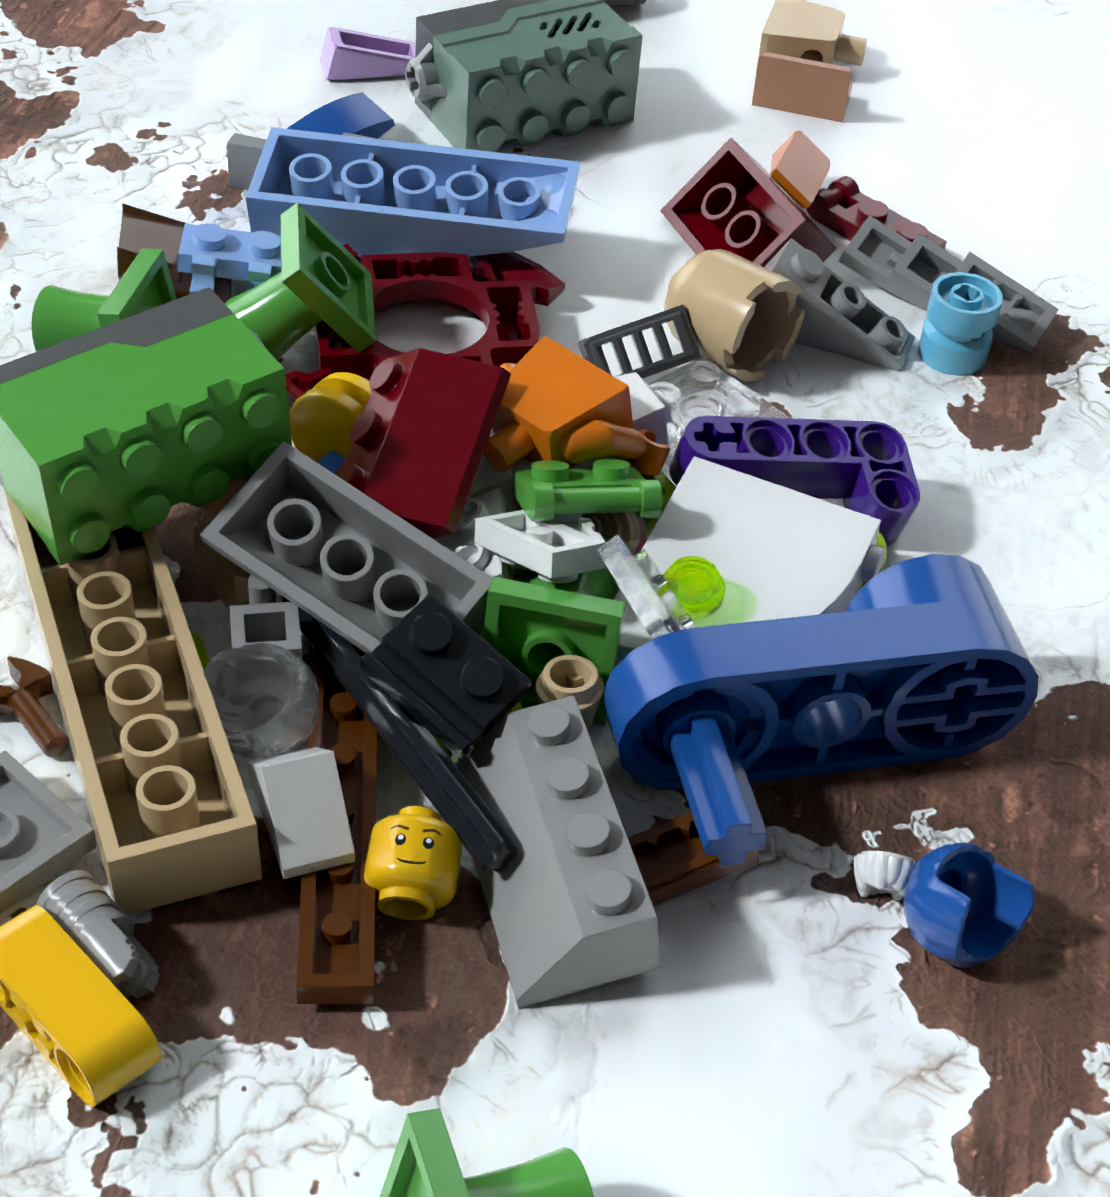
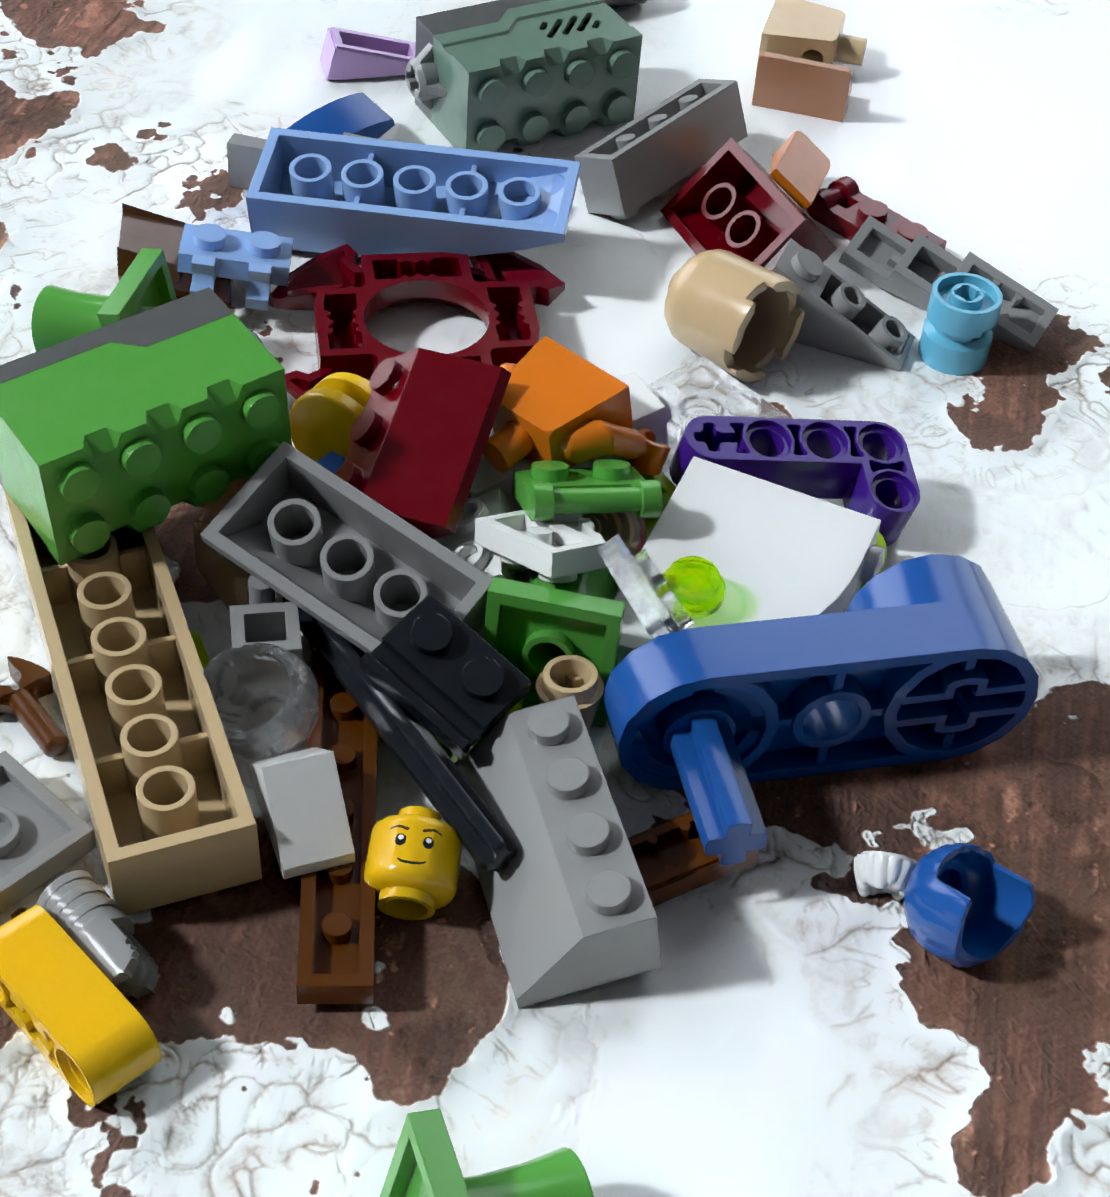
(315, 285): bright green plant -> none
(592, 346): dark grey slope -> none
(660, 148): none -> light grey brick

